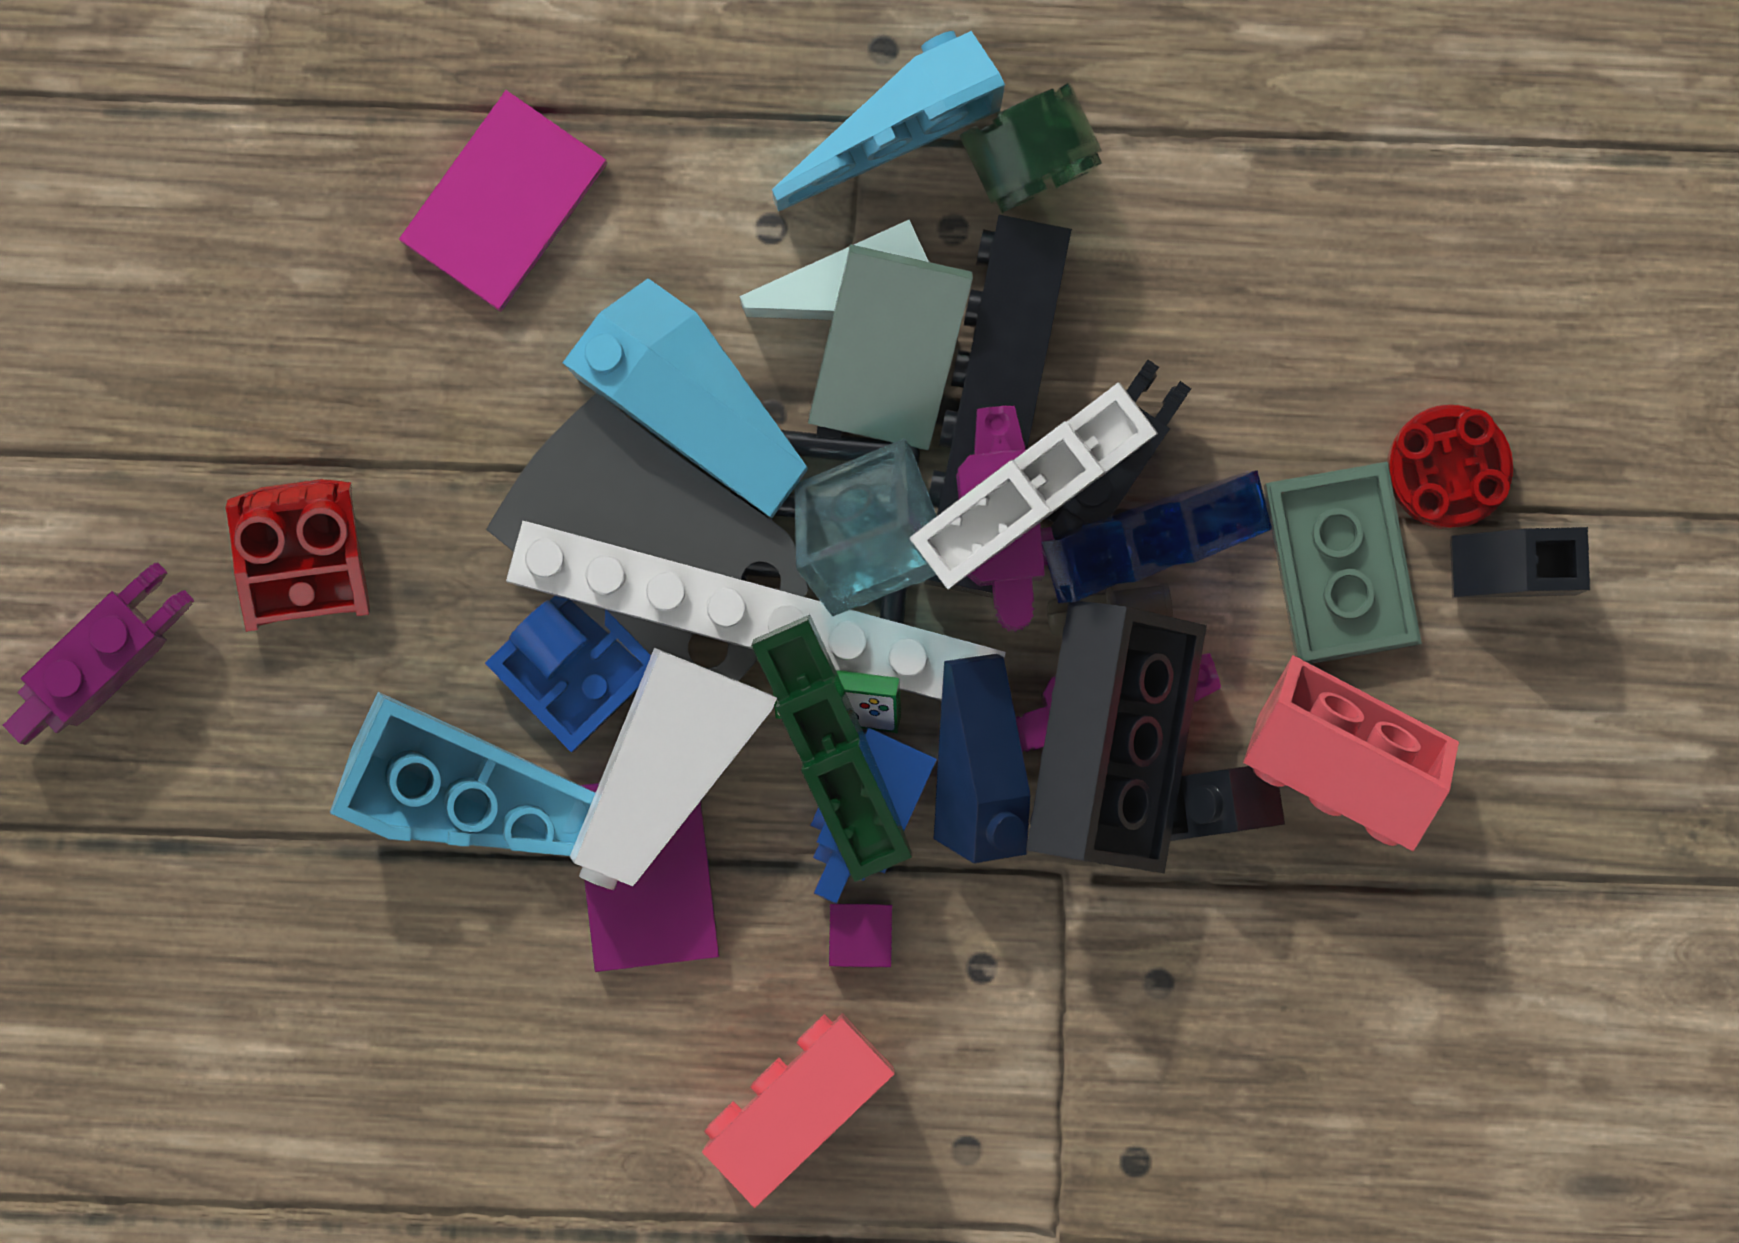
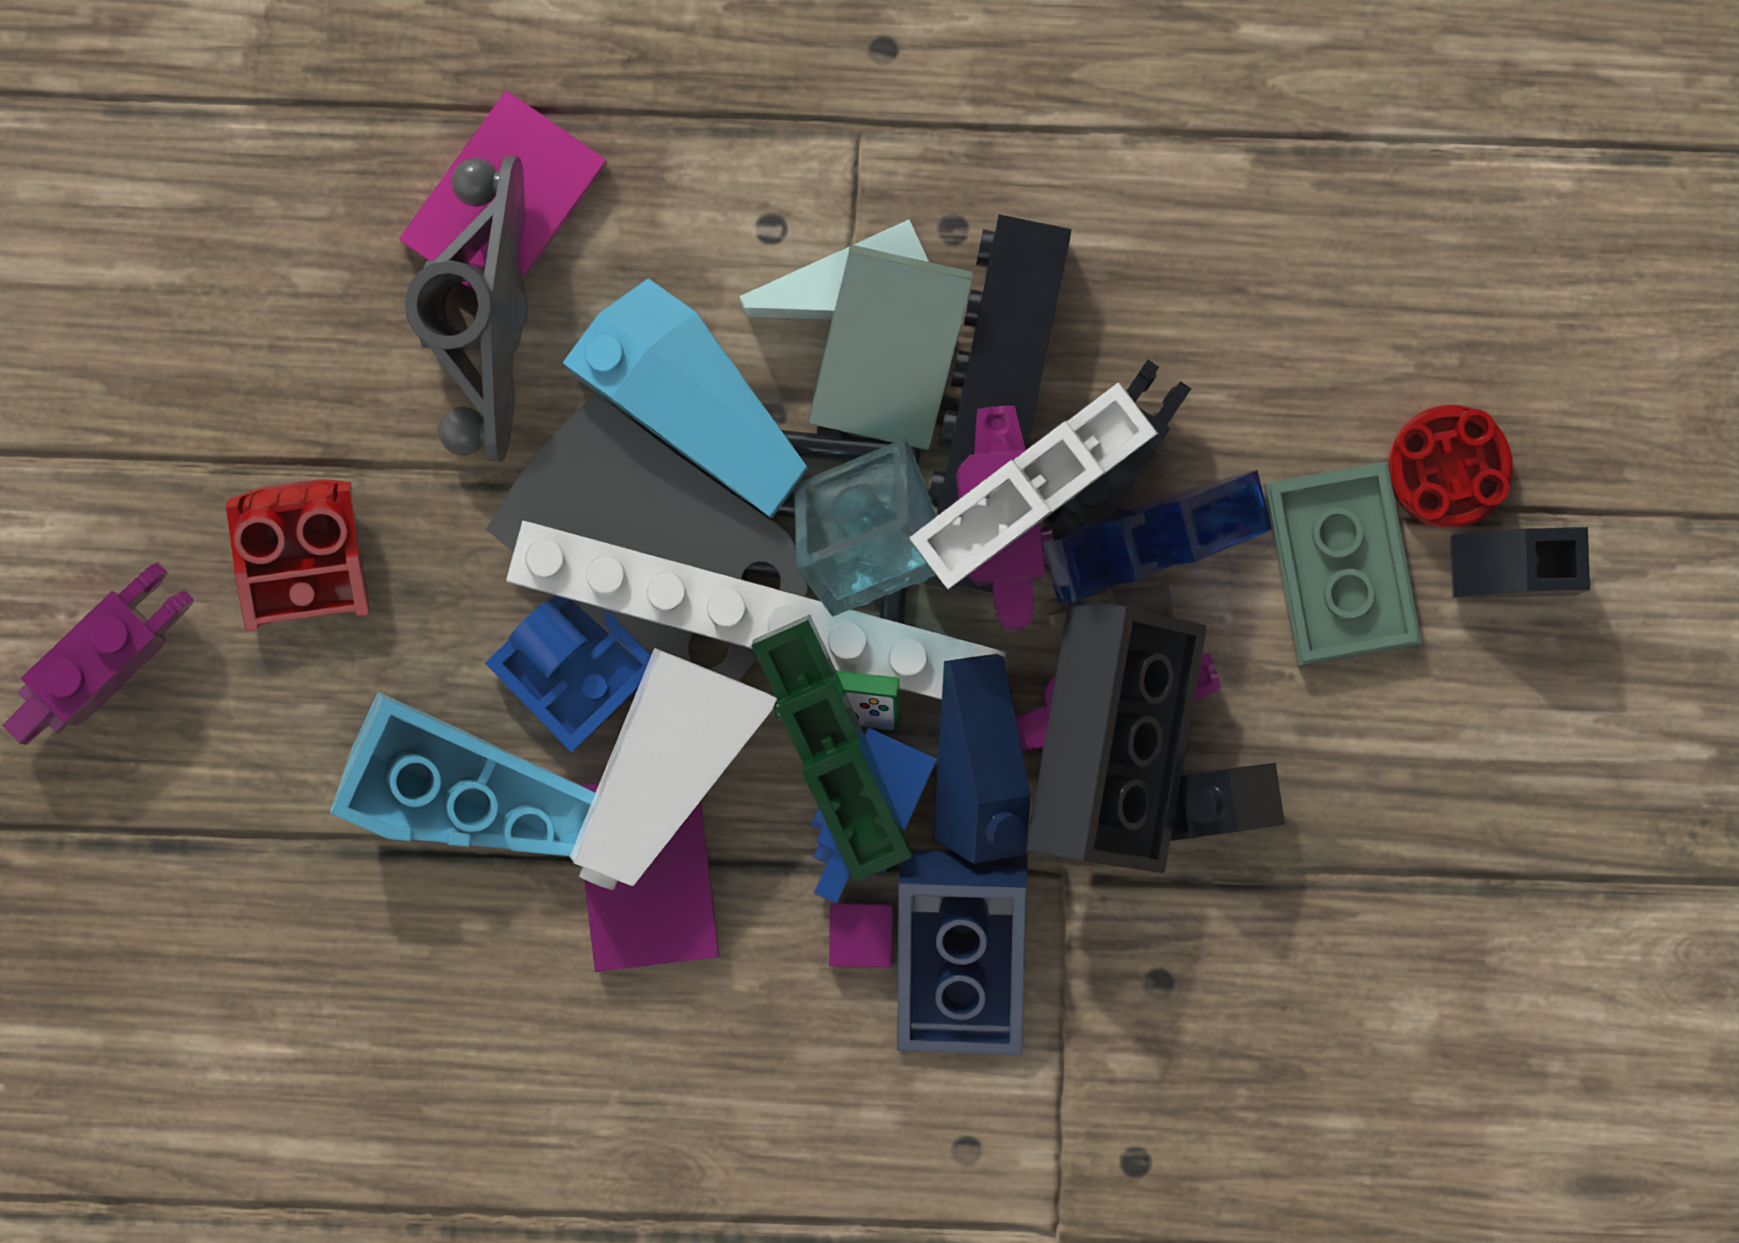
(500, 306): none -> dark grey piece
(795, 1107): coral brick -> none
(924, 101): medium azure wedge -> none
(961, 954): none -> dark blue slope
(1031, 144): clear green brick -> none
(1352, 754): coral brick -> none

